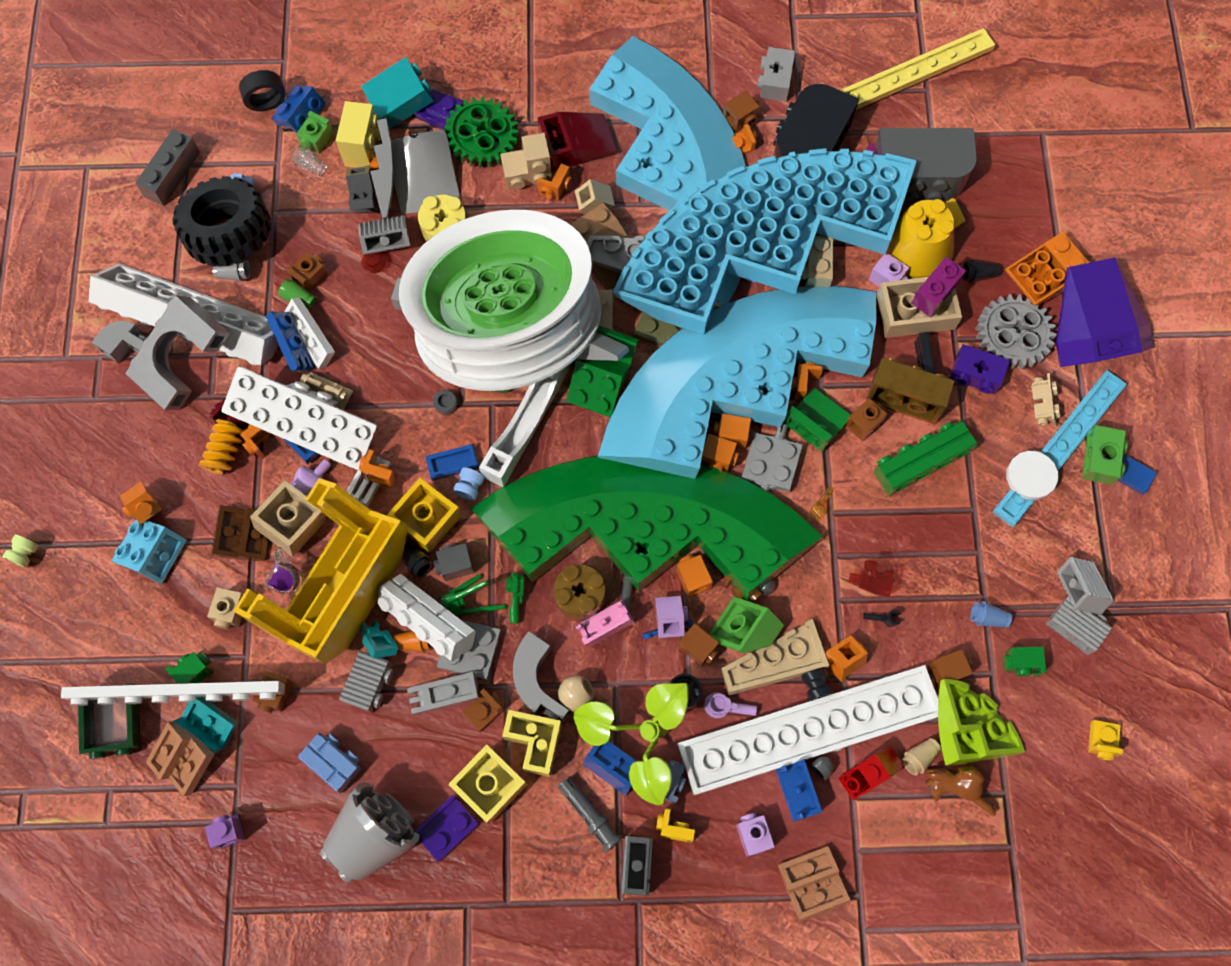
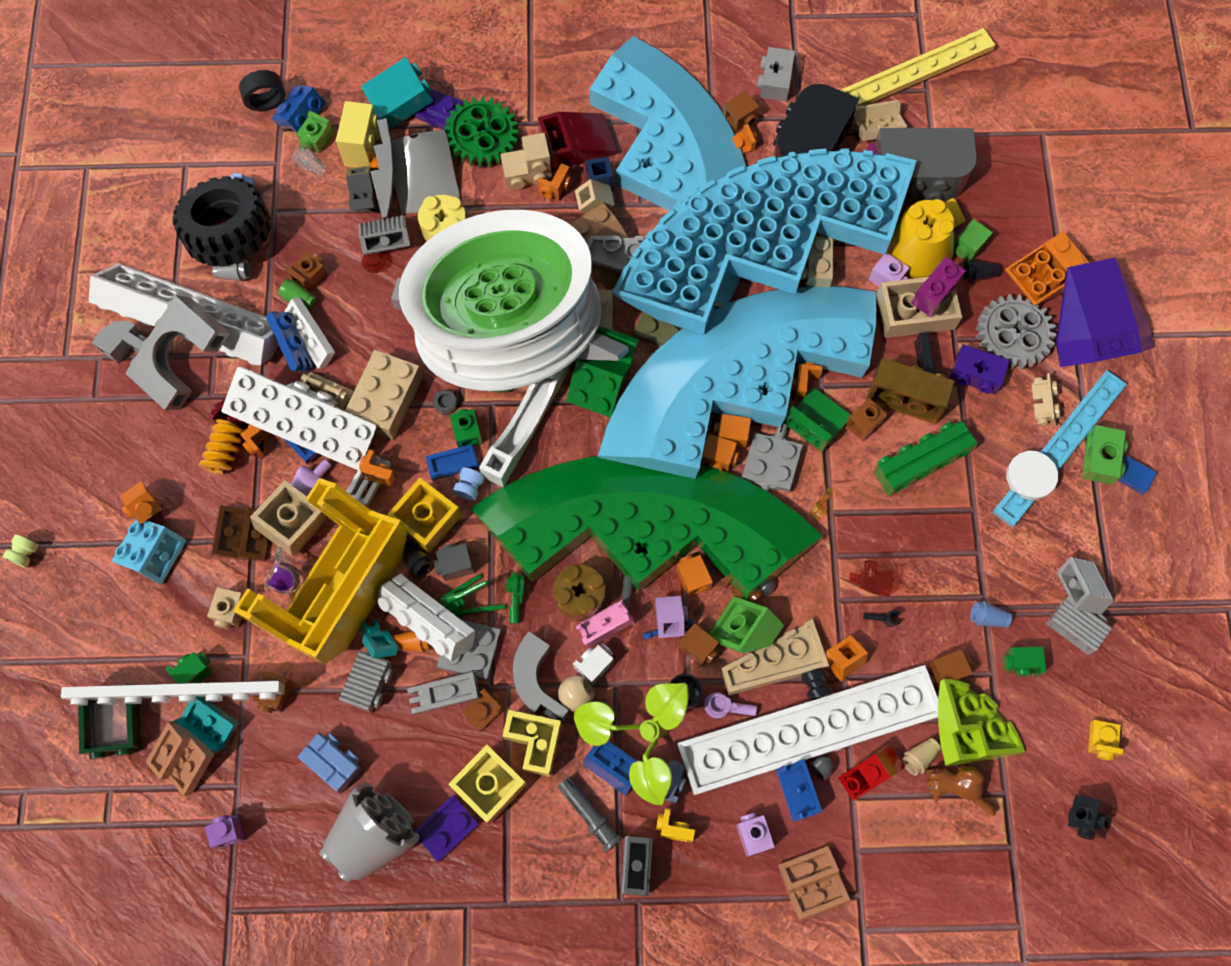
(168, 167): dark grey brick -> none
(385, 392): none -> tan brick
(465, 428): none -> green brick
(594, 663): none -> white brick
(600, 171): none -> dark blue brick
(876, 116): none -> tan bracket
(971, 240): none -> bright green brick
(1090, 817): none -> black brick

